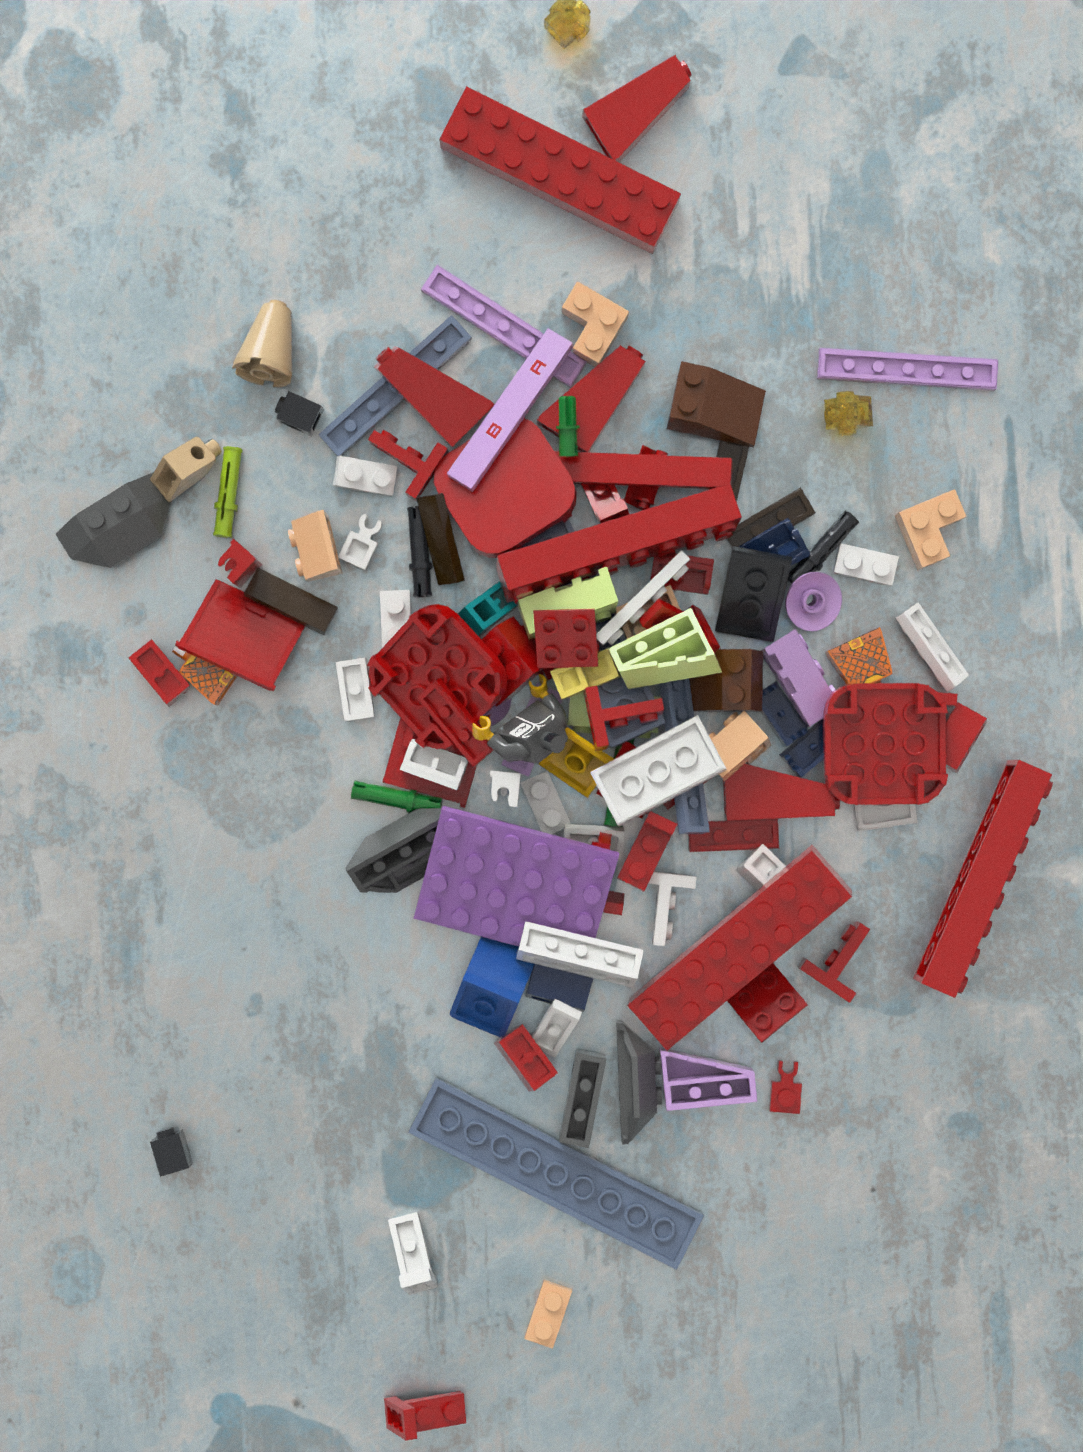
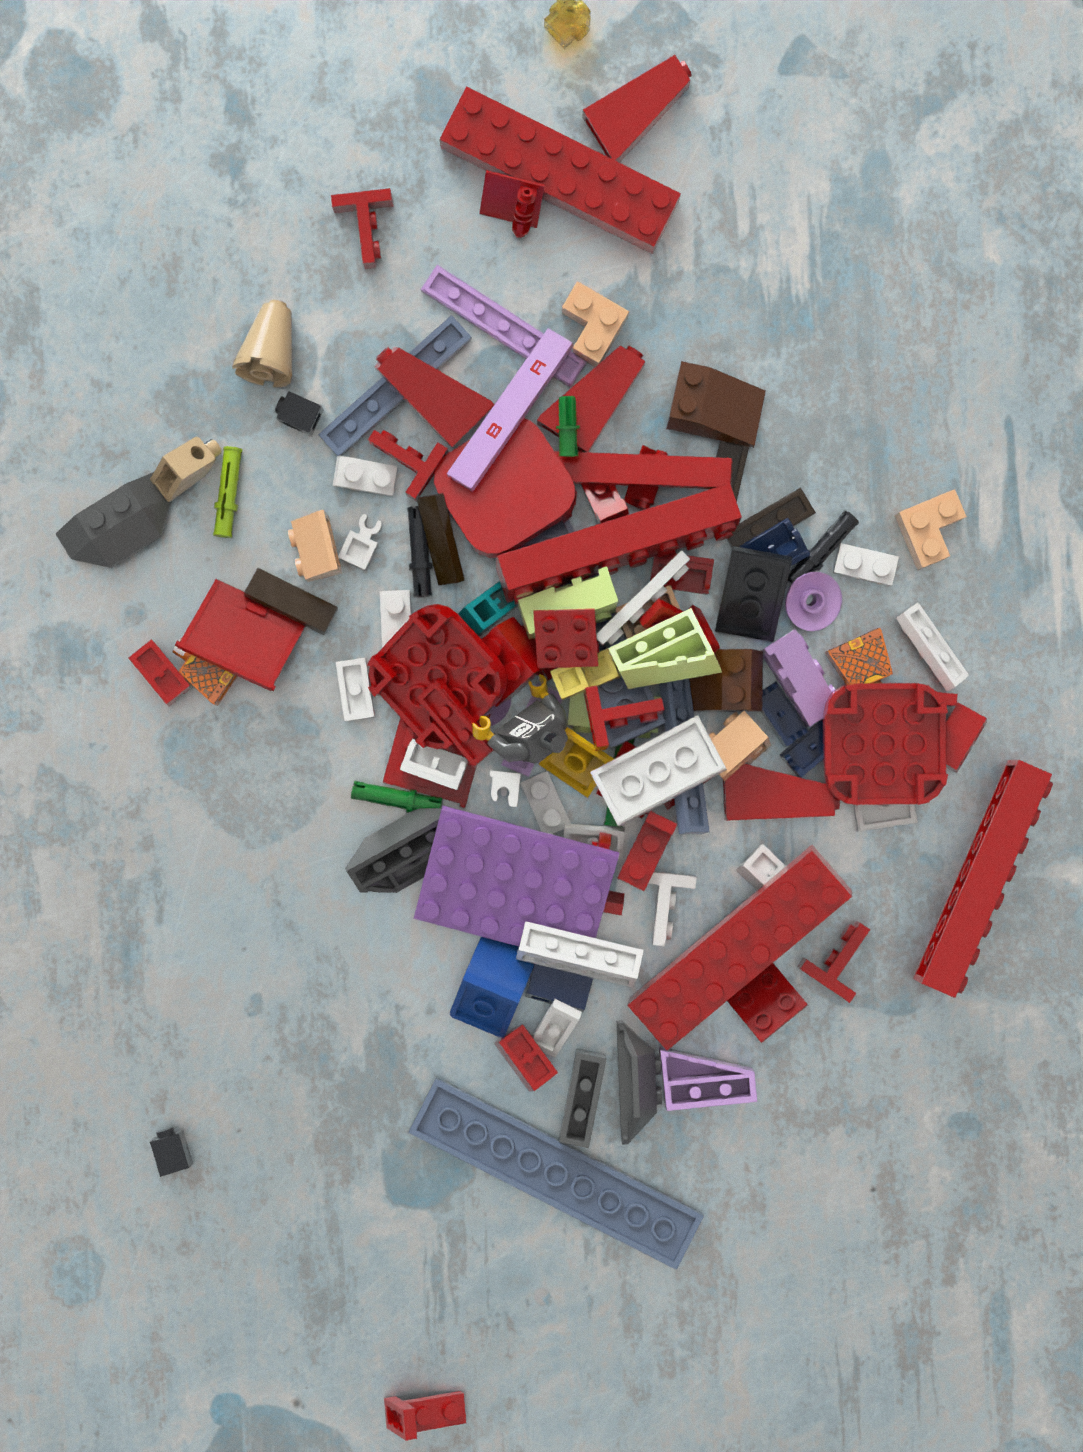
(241, 562): red hinge -> none
(367, 220): none -> red bracket
(412, 1254): white bracket -> none
(512, 201): none -> red hinge
(548, 1314): light nougat plate -> none
(736, 835): red tile -> none
(785, 1094): red plate -> none
(848, 413): clear yellow brick -> none
(907, 369): lavender tile -> none

